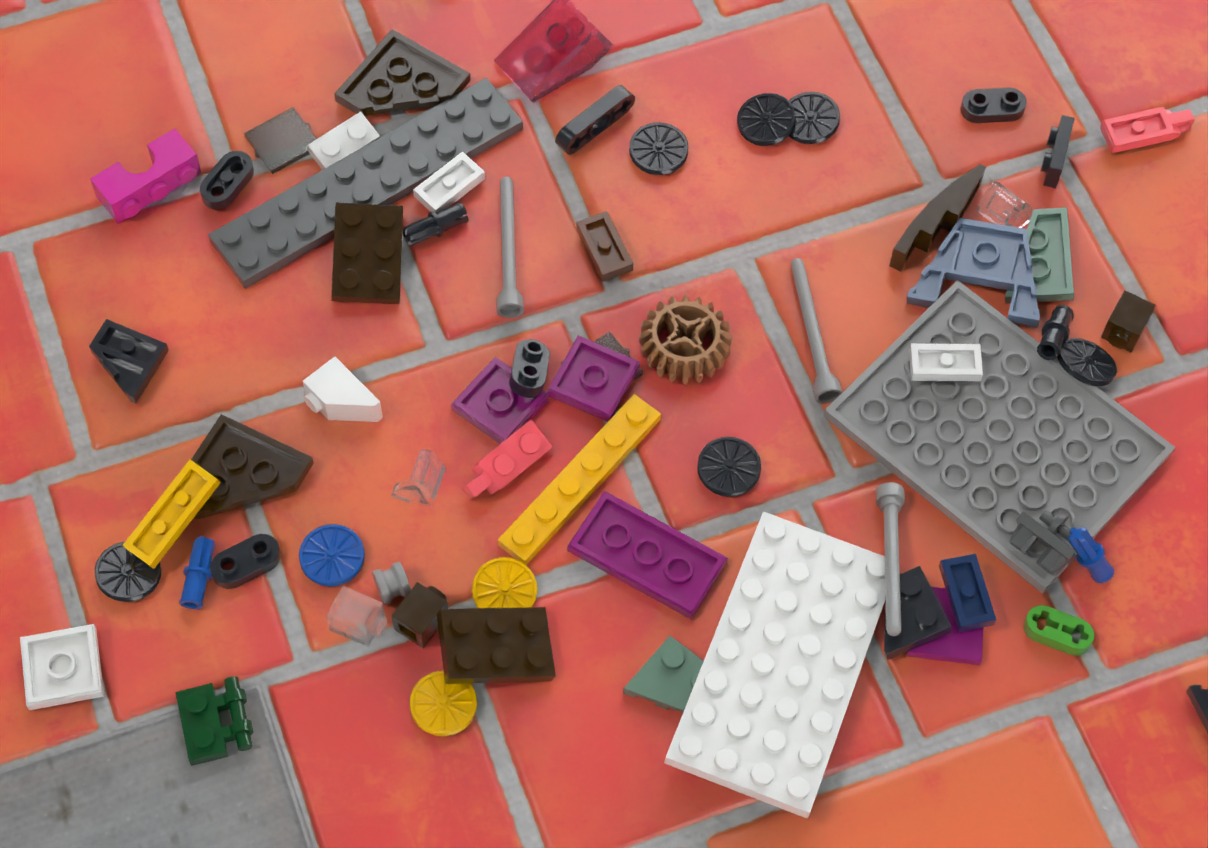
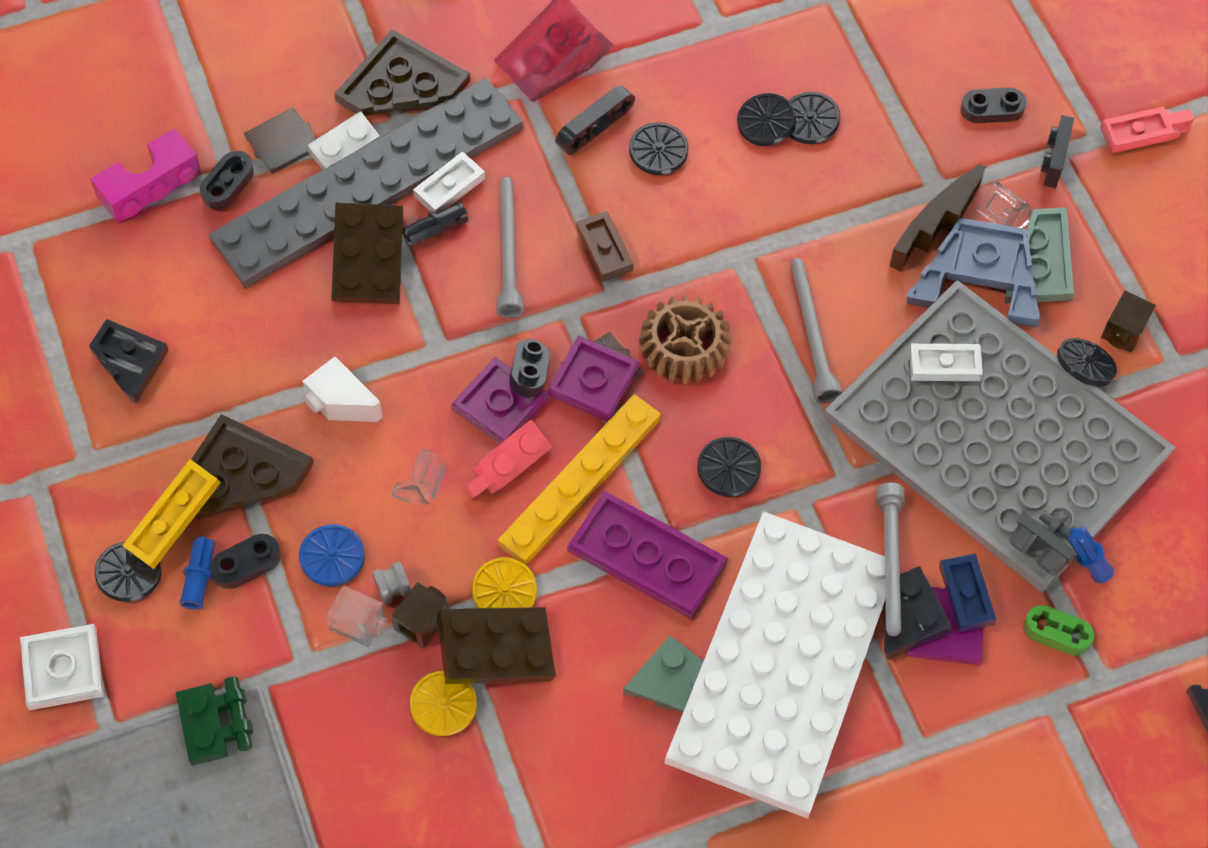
(1055, 332): black pin -> none

